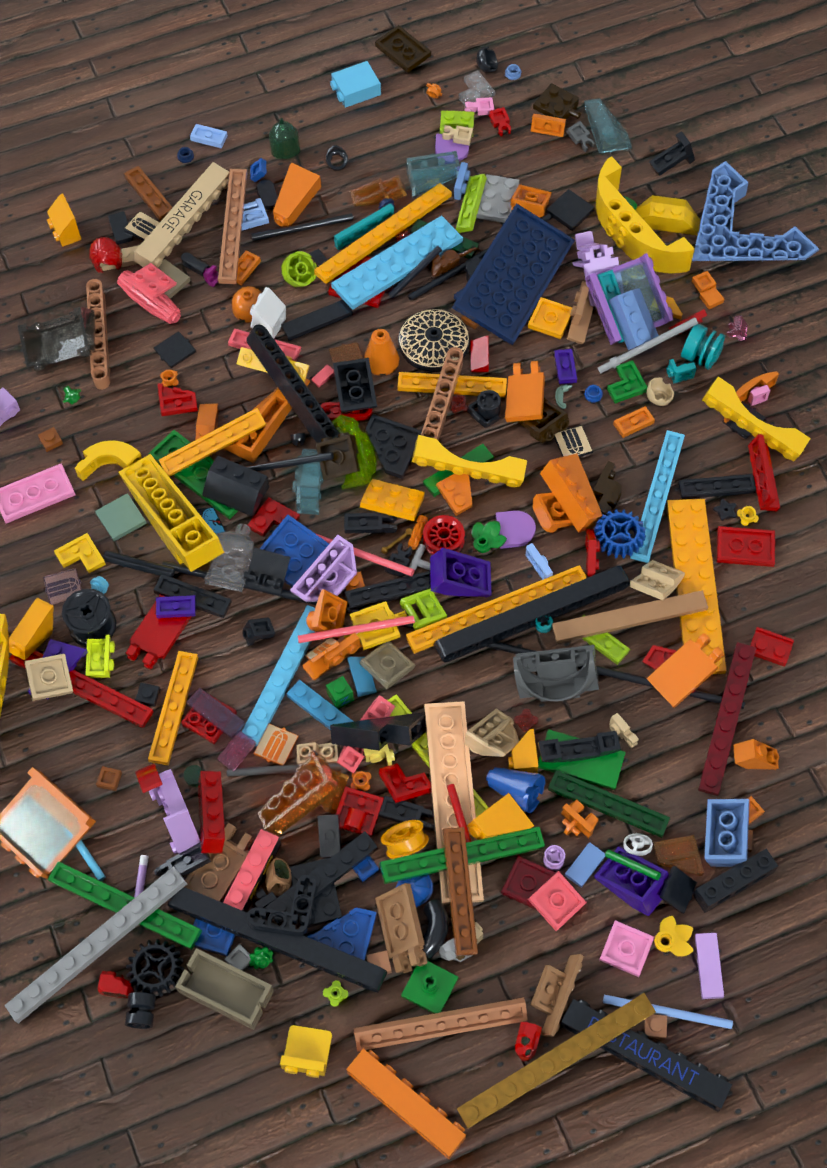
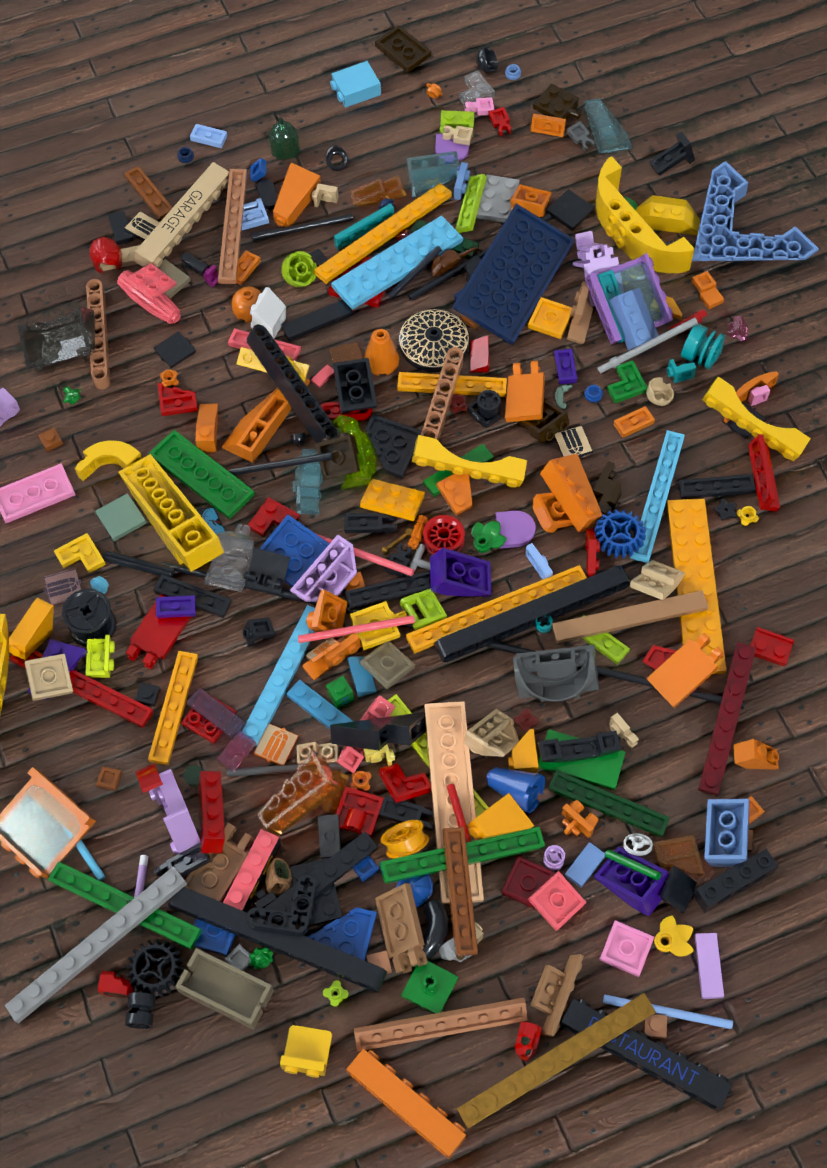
(63, 222): light orange slope -> none
(212, 442): light orange plate -> none
(235, 486): black slope -> none
(325, 193): none -> tan bracket
(746, 546): red tile -> none

